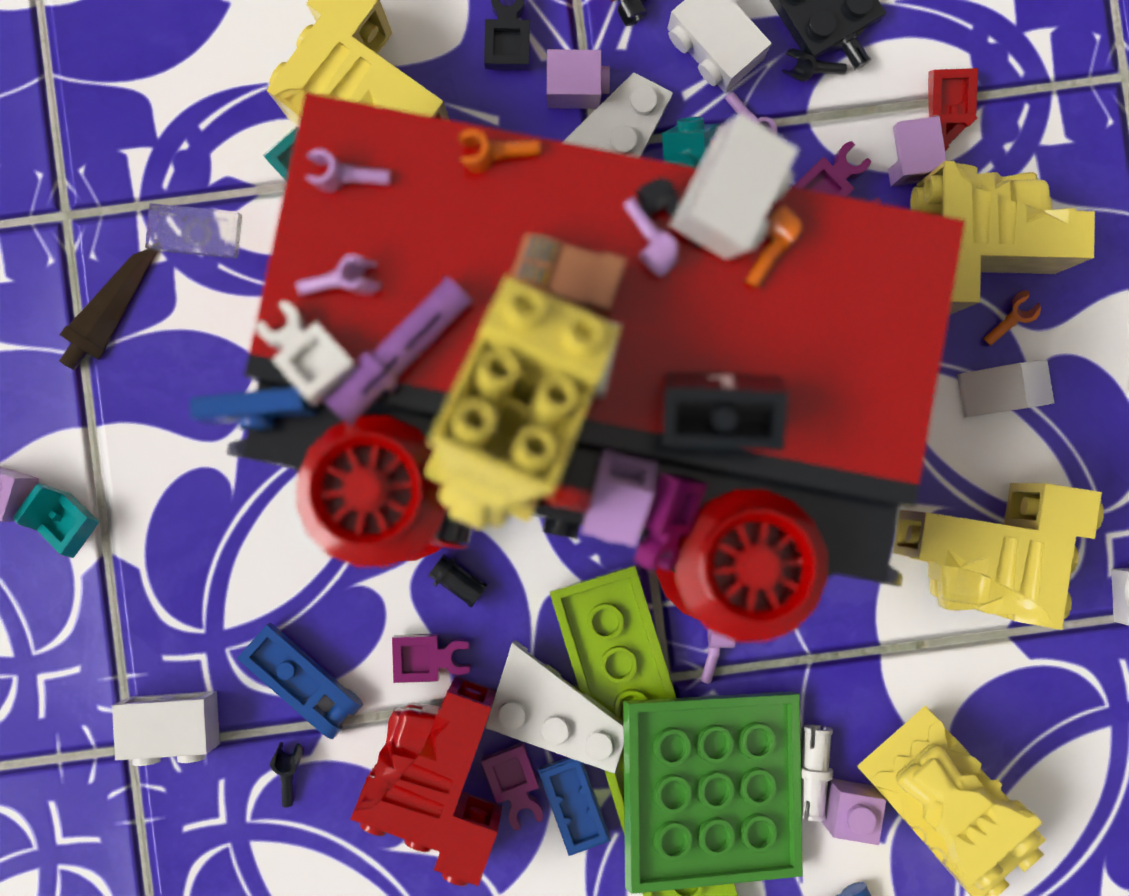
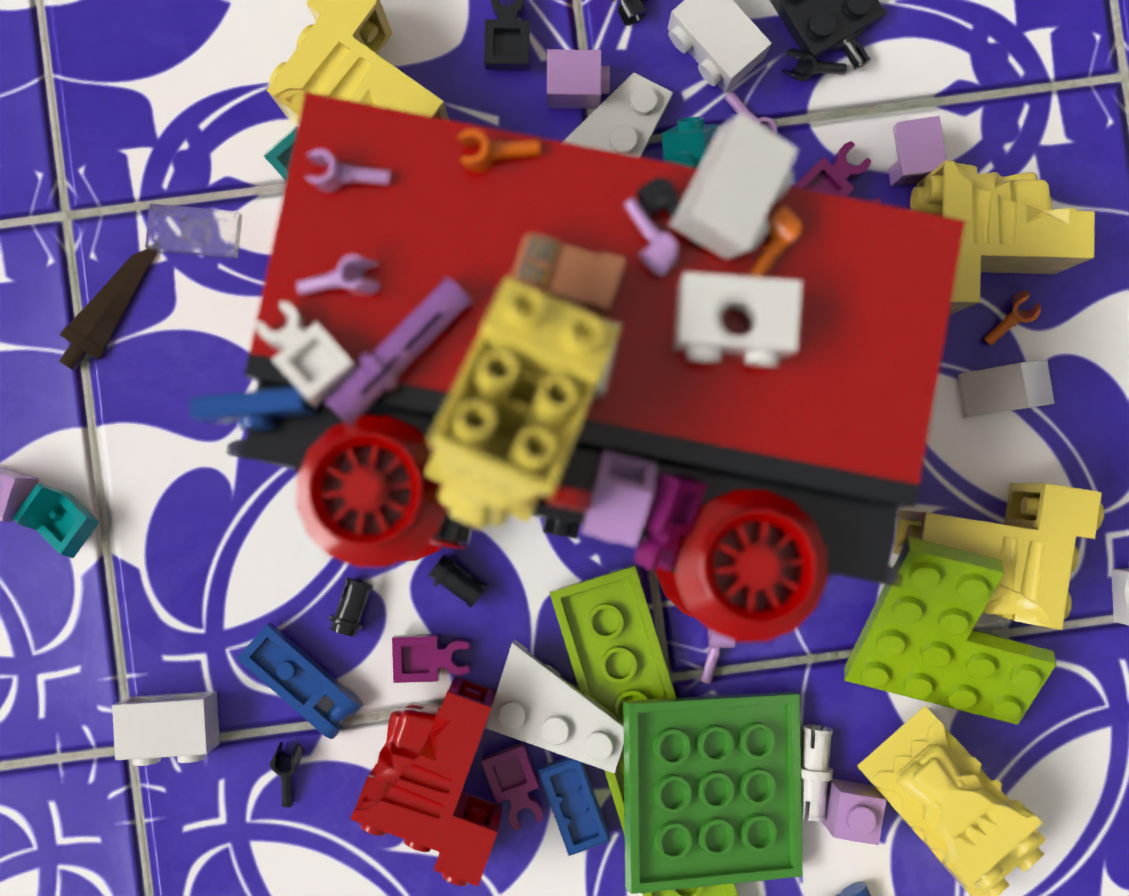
(351, 607): none -> black pin
(724, 411): black brick -> none
(767, 303): none -> white brick
(925, 642): none -> lime plate
(954, 99): red slope -> none

